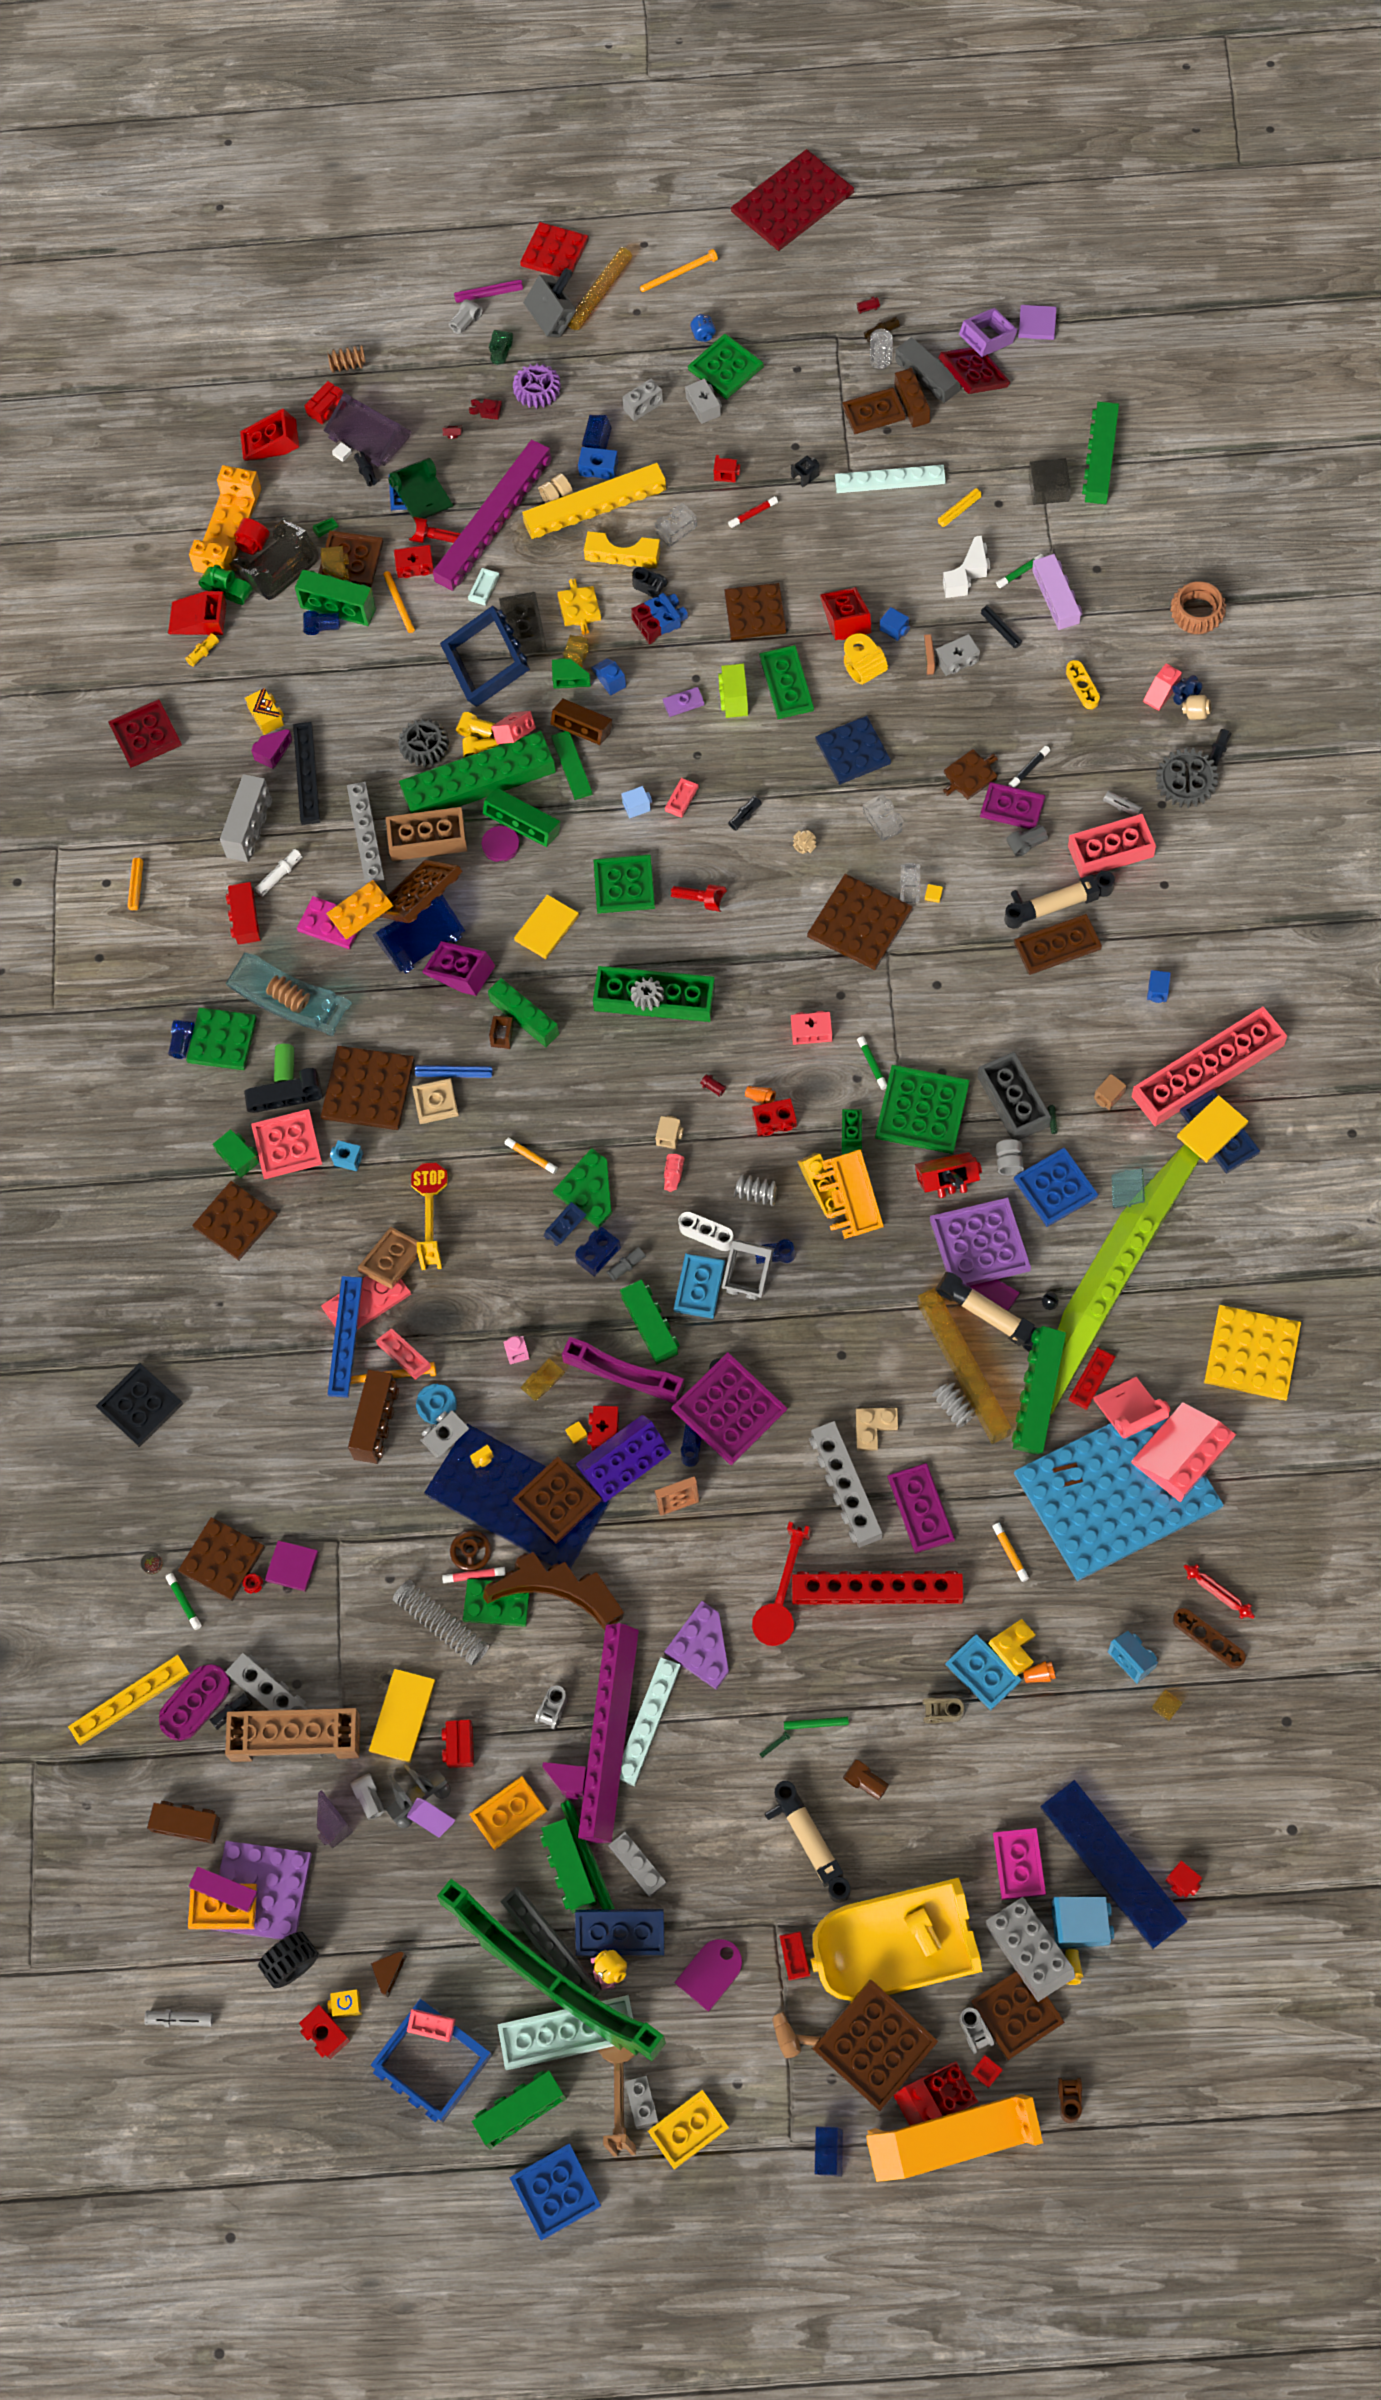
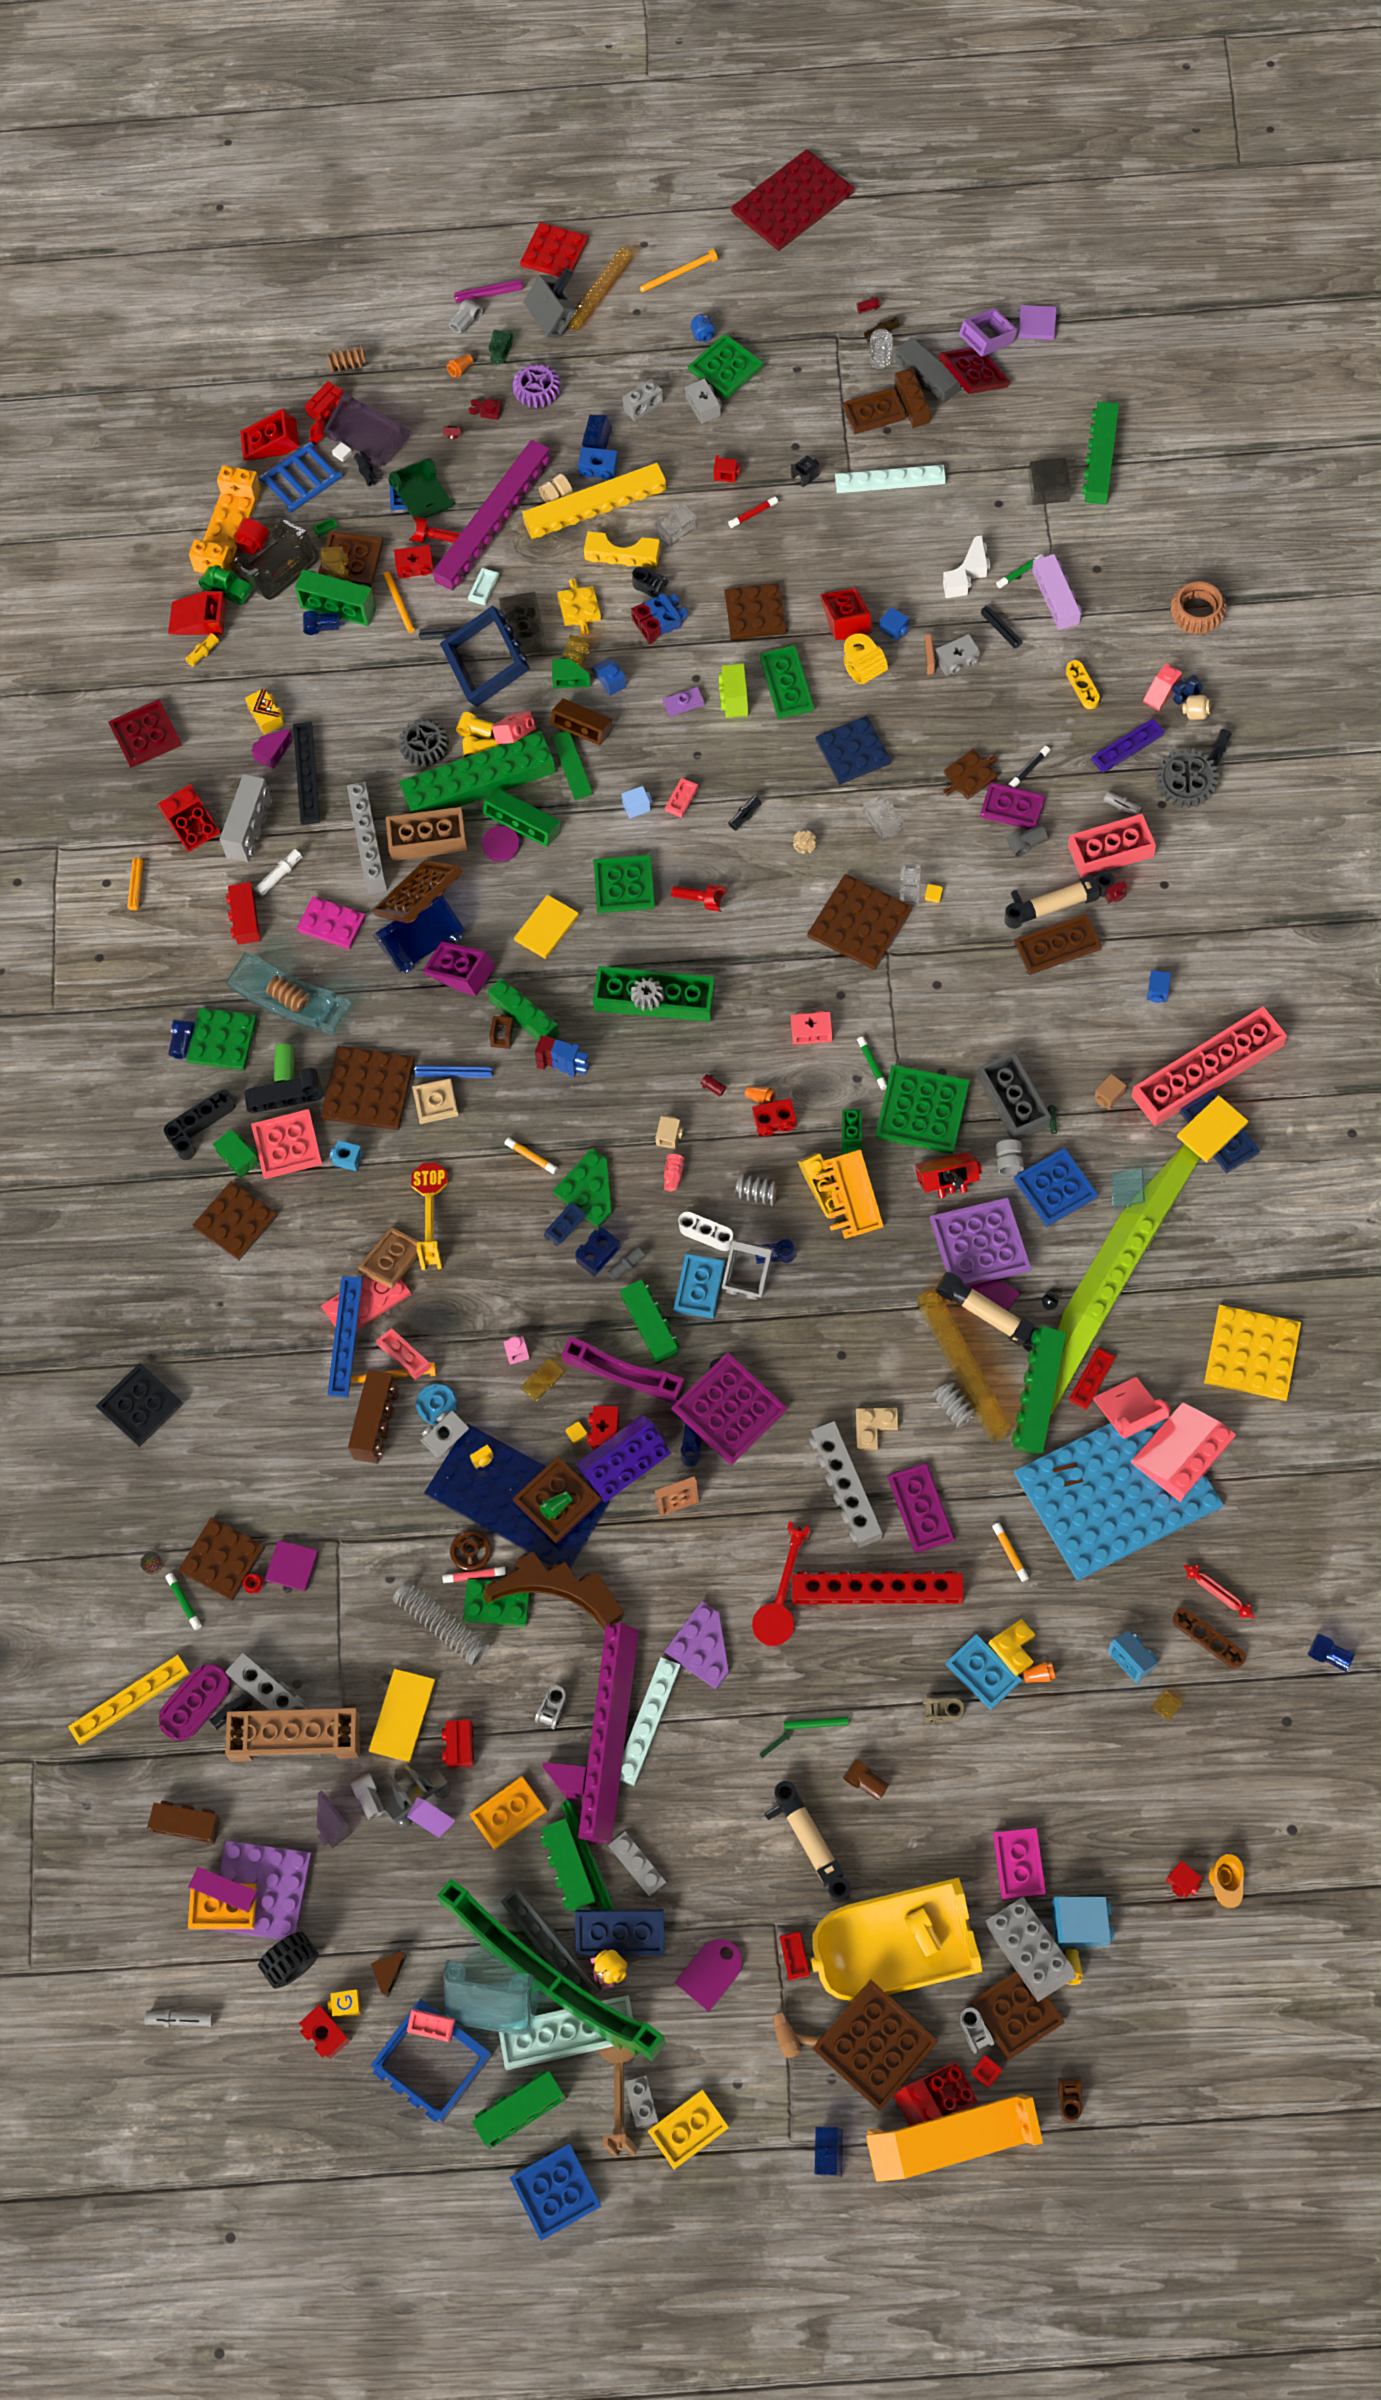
(188, 818): none -> red slope
(201, 1122): none -> black beam
(306, 496): none -> blue bar
(317, 431): none -> red tile
(359, 909): light orange plate -> none
(437, 633): none -> black axle
(459, 365): none -> orange cone
(488, 2006): none -> clear light blue windscreen
(555, 1505): none -> green cone
(561, 1056): none -> blue hips
(959, 507): yellow axle -> none
(1113, 1864): clear blue plate -> none
(1116, 892): none -> dark red plate
(1127, 745): none -> dark purple plate
(1227, 1880): none -> light orange piece
(1325, 1650): none -> clear blue piece

